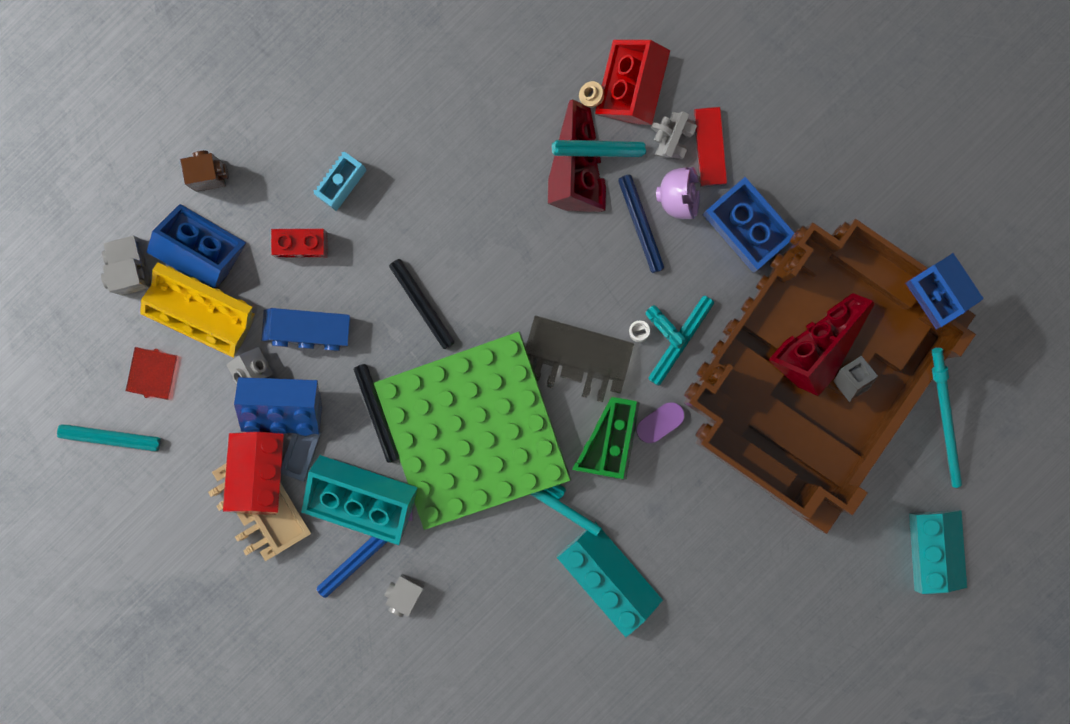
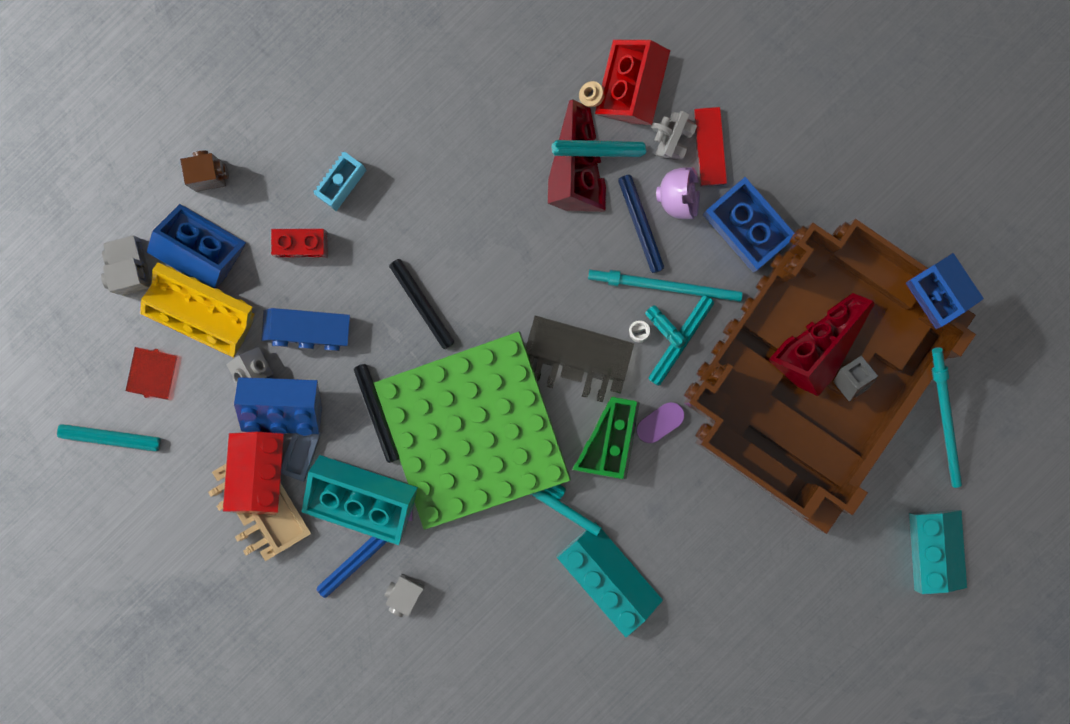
(614, 278): none -> teal bar

